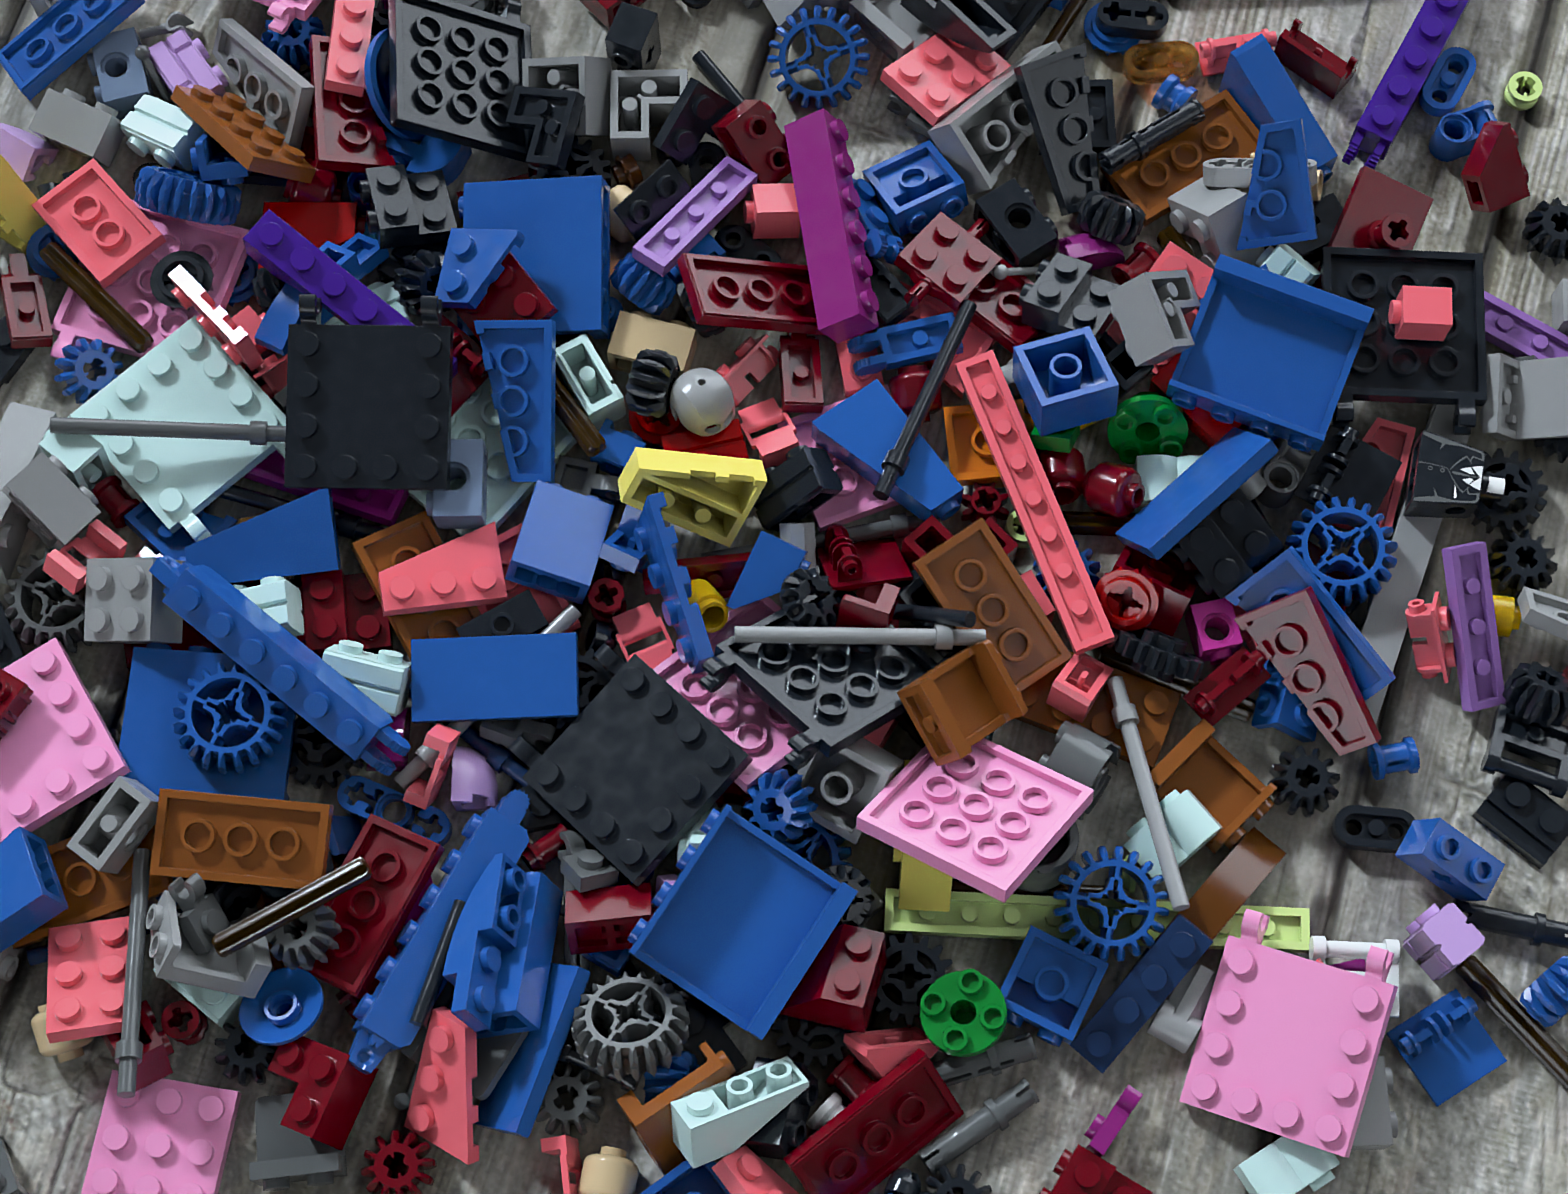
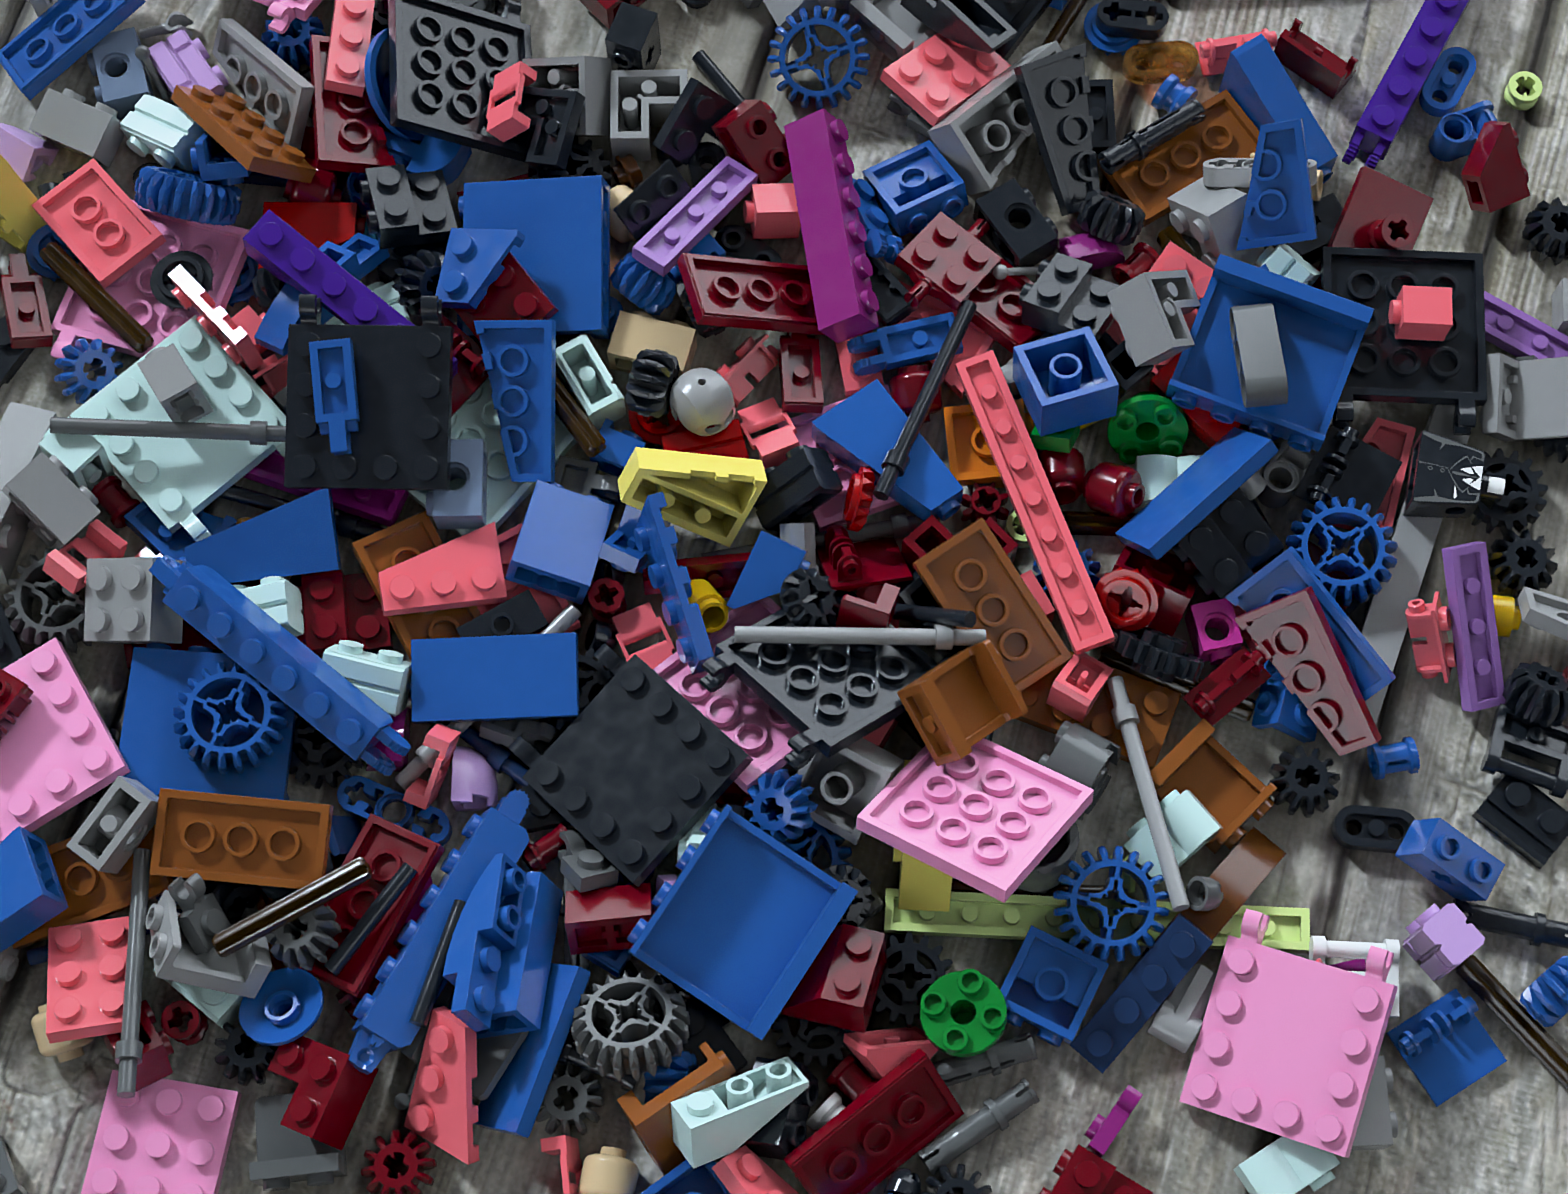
(174, 385): none -> light grey brick
(335, 391): none -> blue hinge
(370, 919): none -> black bar
(505, 119): none -> coral piece
(858, 499): none -> red gear
(1200, 886): none -> dark grey hinge
(1258, 355): none -> beam

